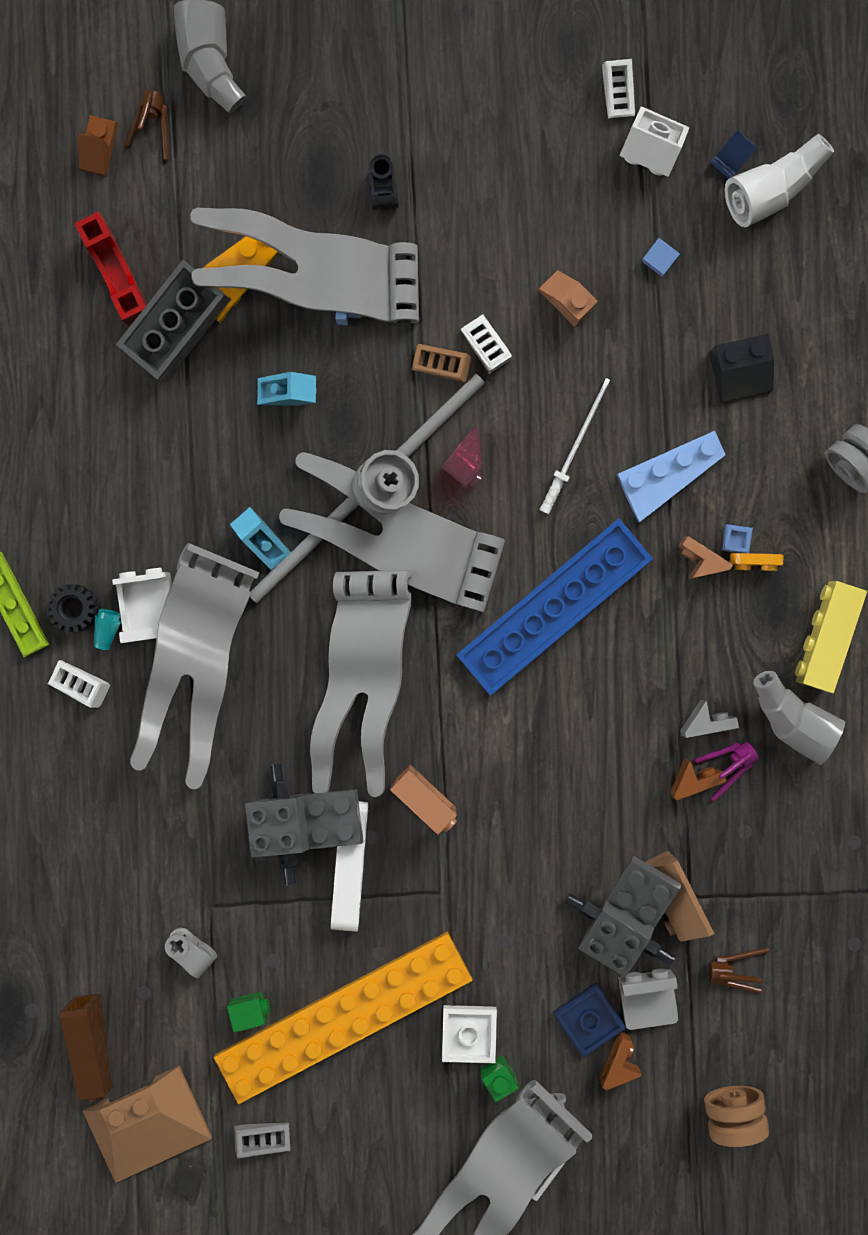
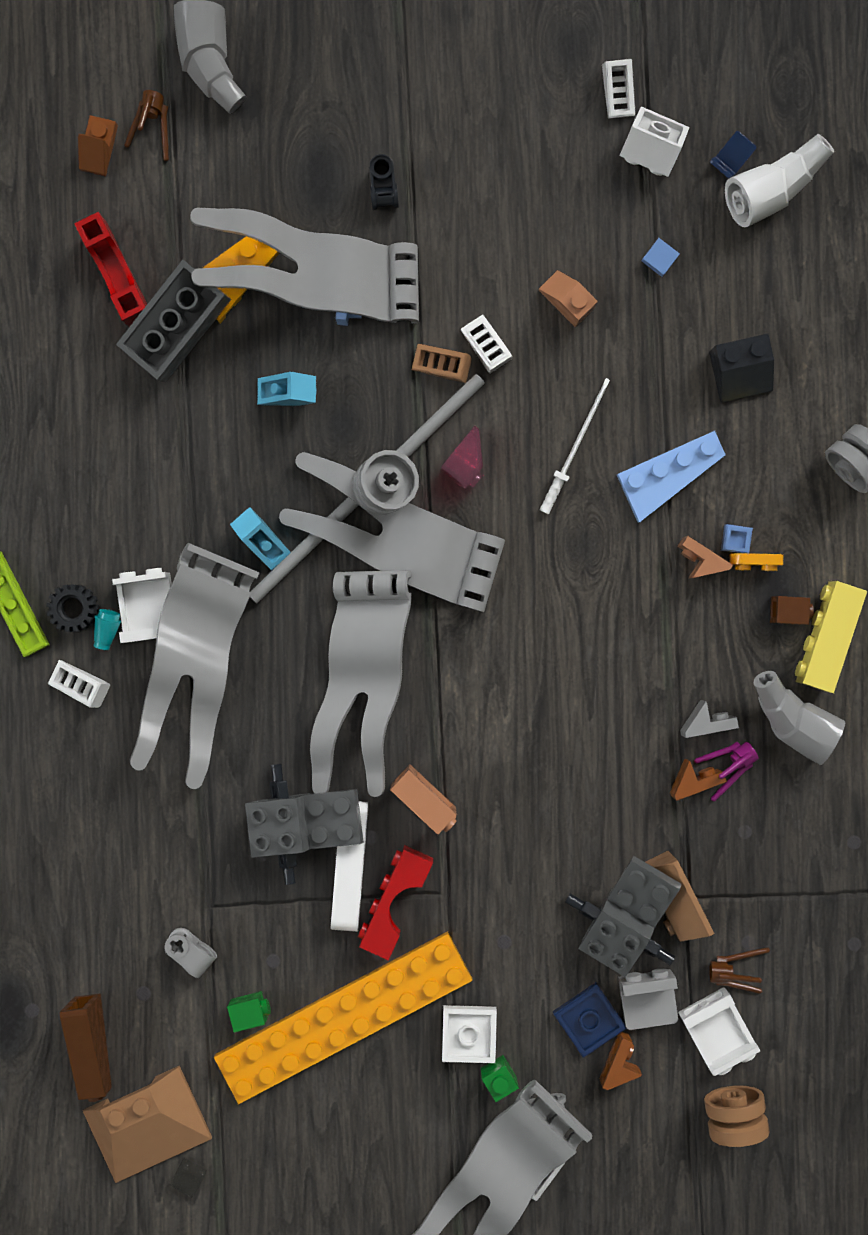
(263, 1148): light grey slope -> none
(381, 932): none -> red arch
(554, 606): blue plate -> none
(719, 1032): none -> white panel
(791, 610): none -> reddish brown brick

